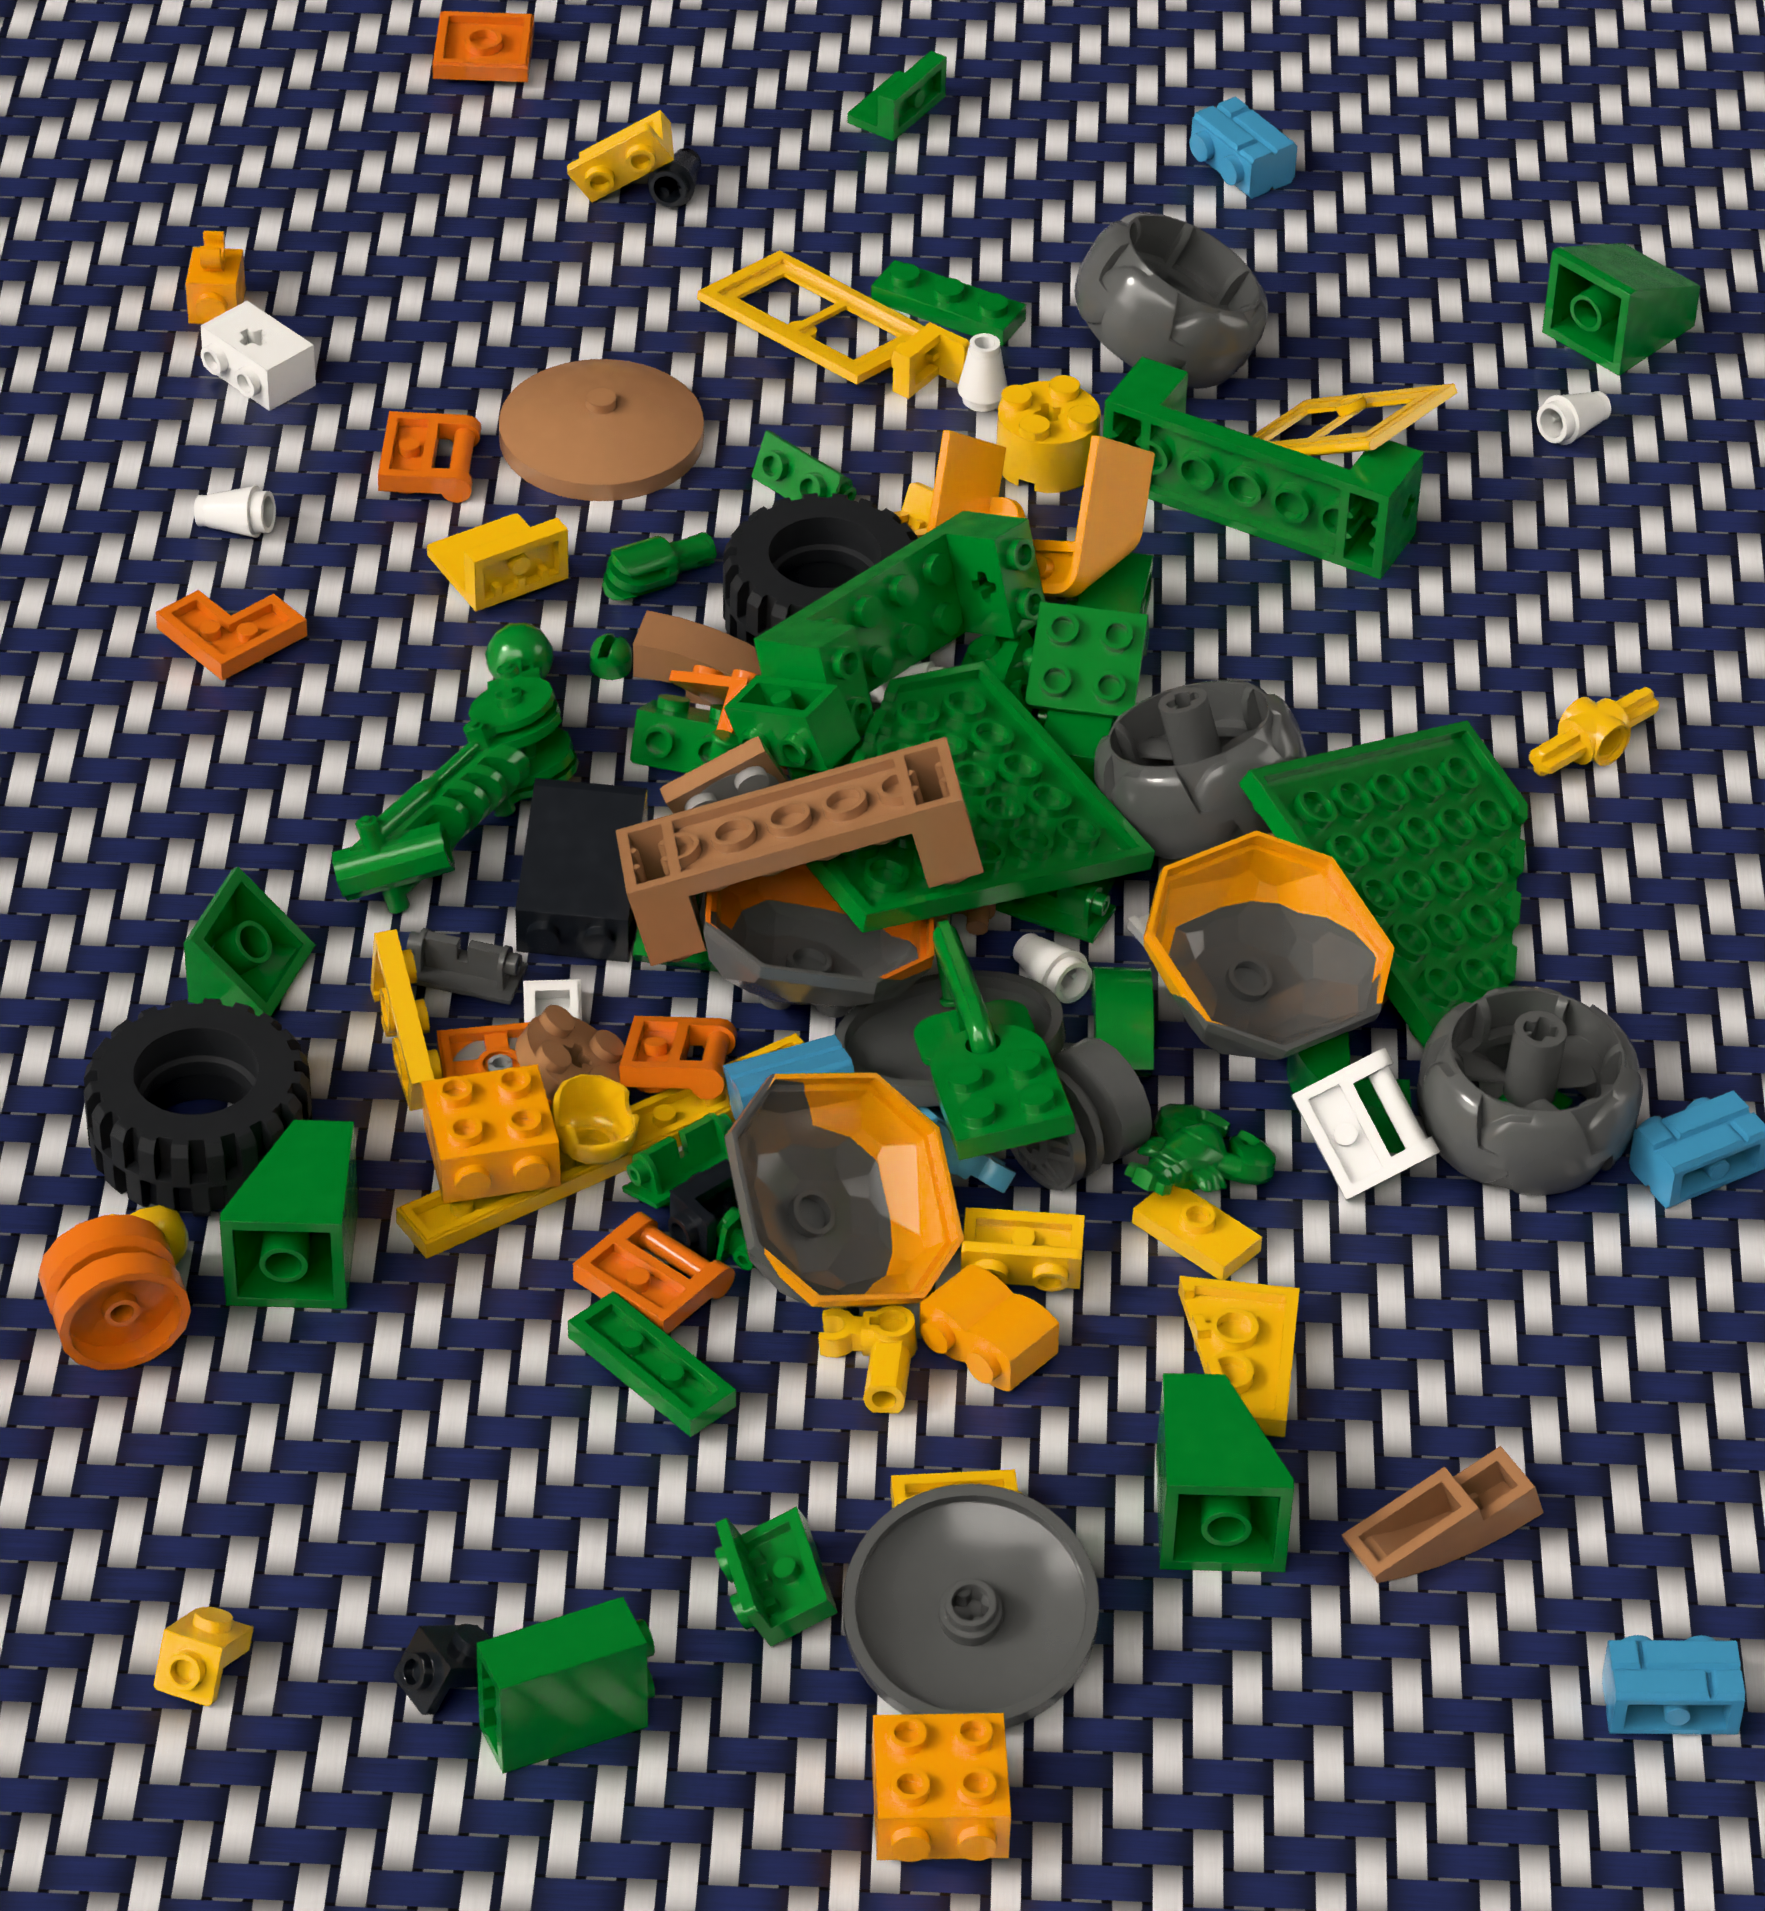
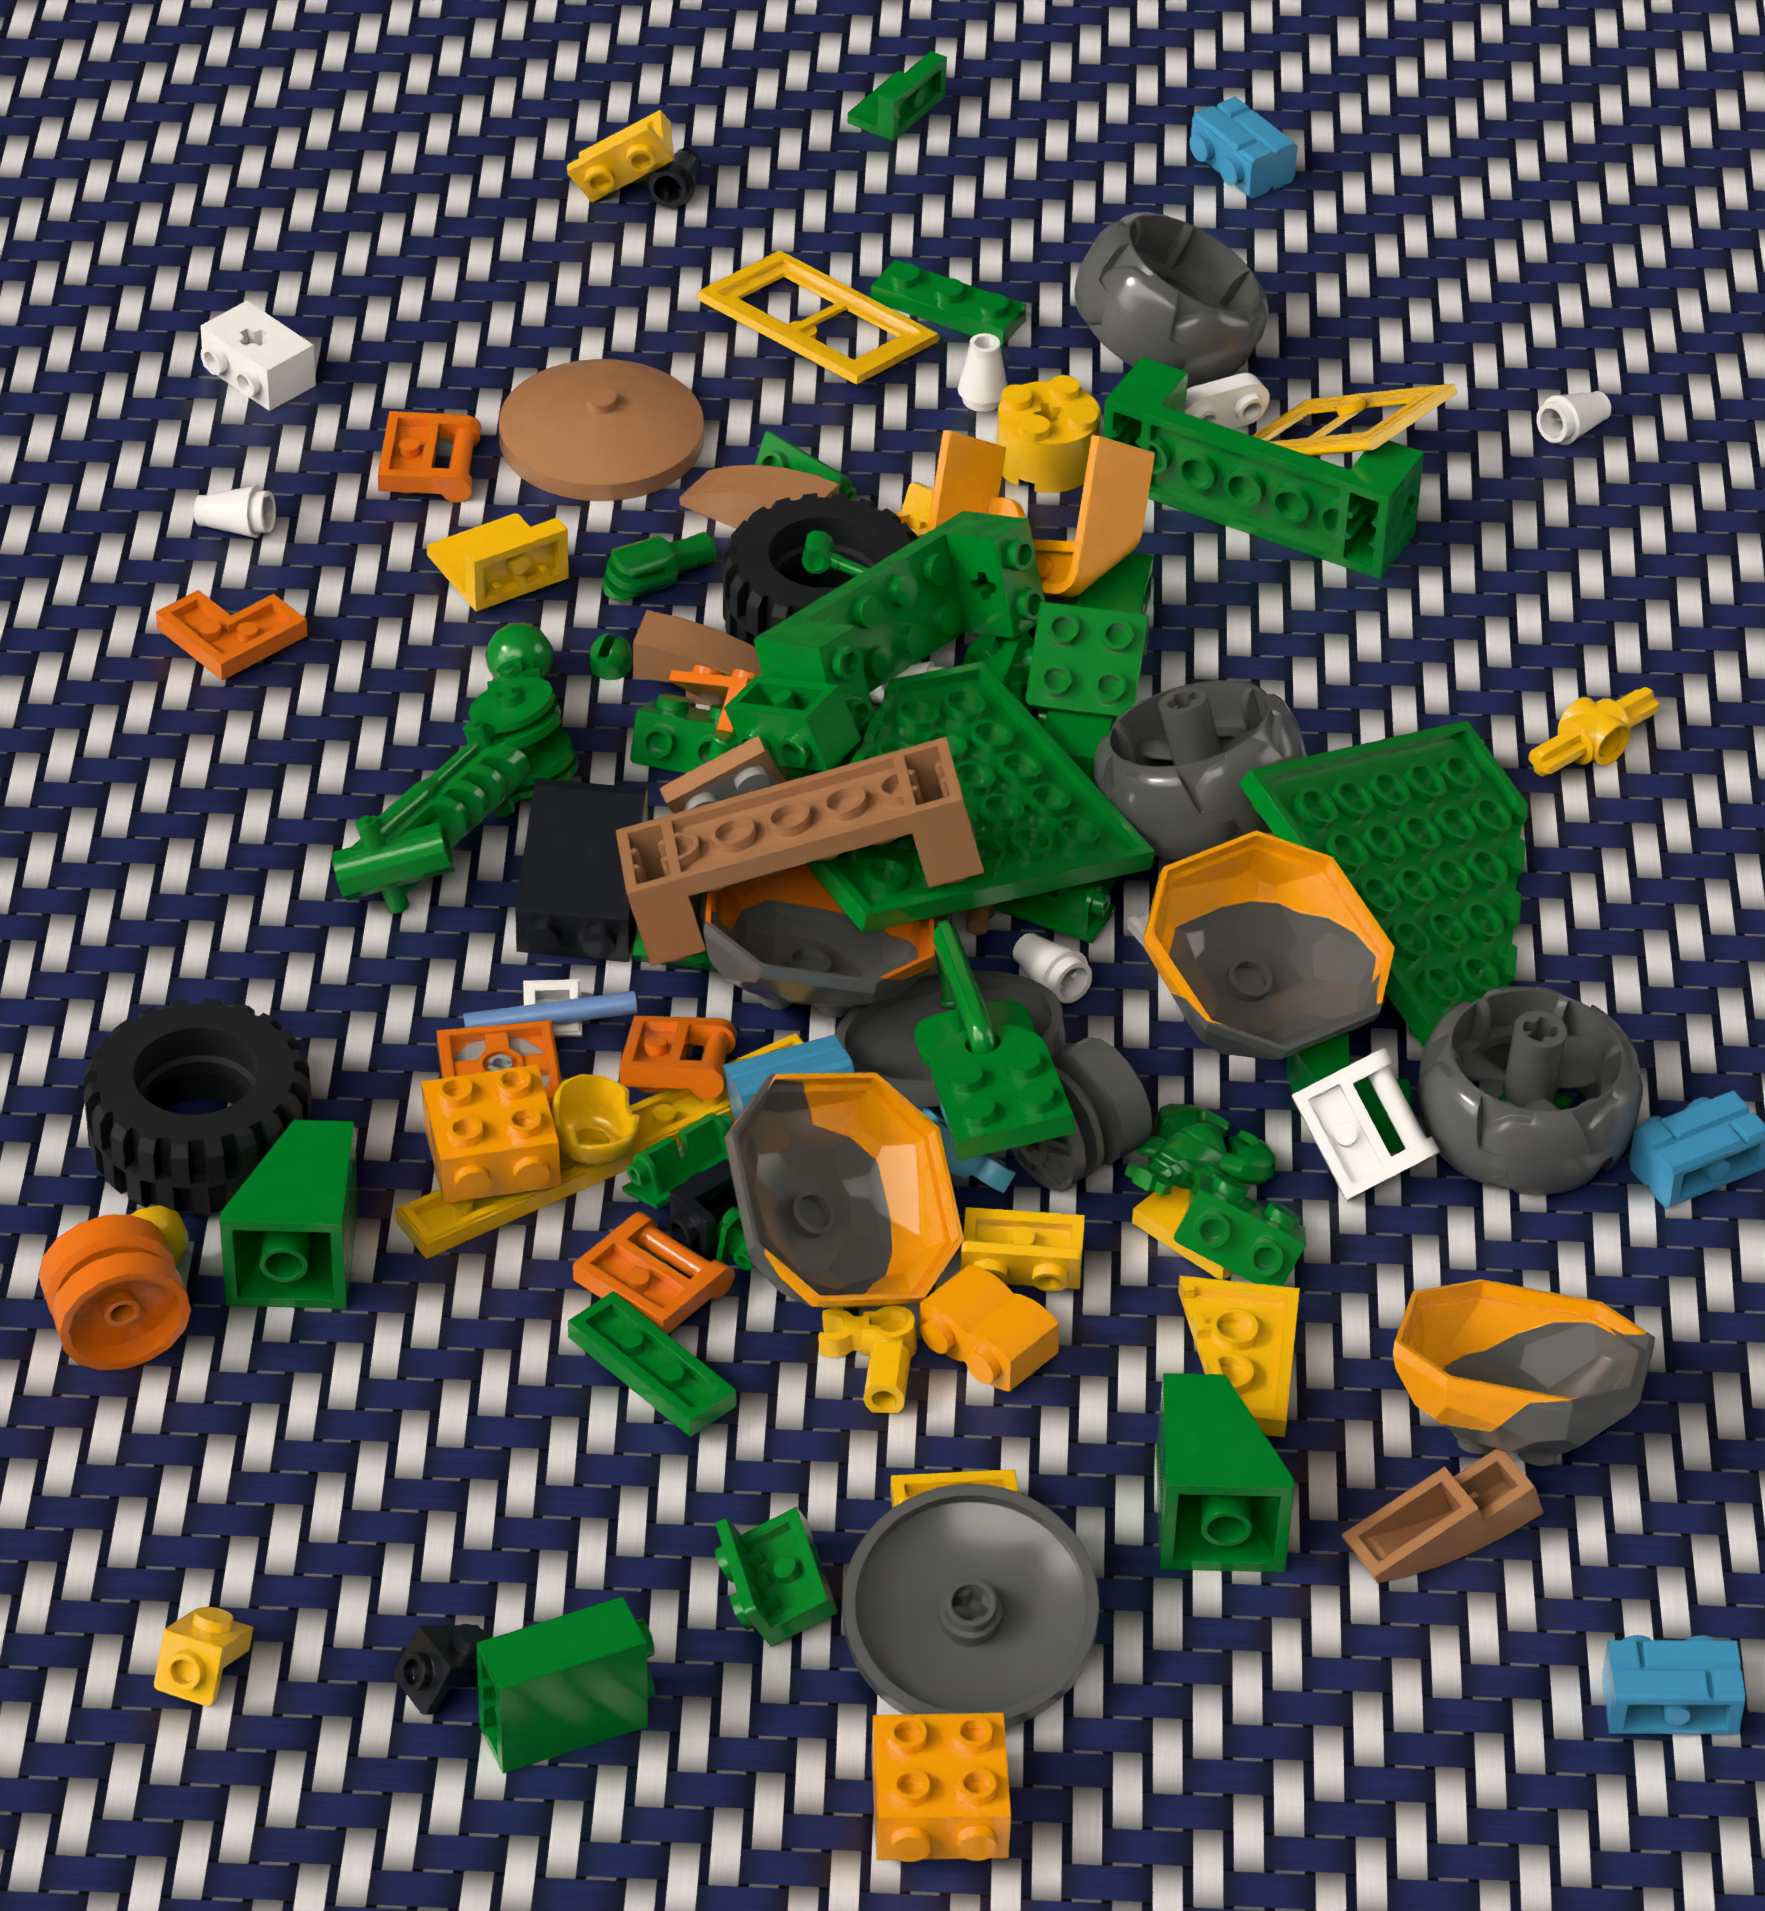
(214, 279): light orange brick -> none
(243, 948): green slope -> none
(403, 1015): yellow wing -> none
(481, 972): dark grey hinge -> none
(483, 46): orange plate -> none
(558, 1011): none -> medium blue bar
(567, 1048): medium nougat plate -> none
(737, 491): none -> medium nougat slope
(819, 556): none -> green hand
(925, 356): yellow bracket -> none
(1125, 1013): green brick -> none
(1229, 400): none -> white plate
(1240, 1232): none -> green bracket
(1520, 1366): none -> rock
(1616, 304): green slope -> none

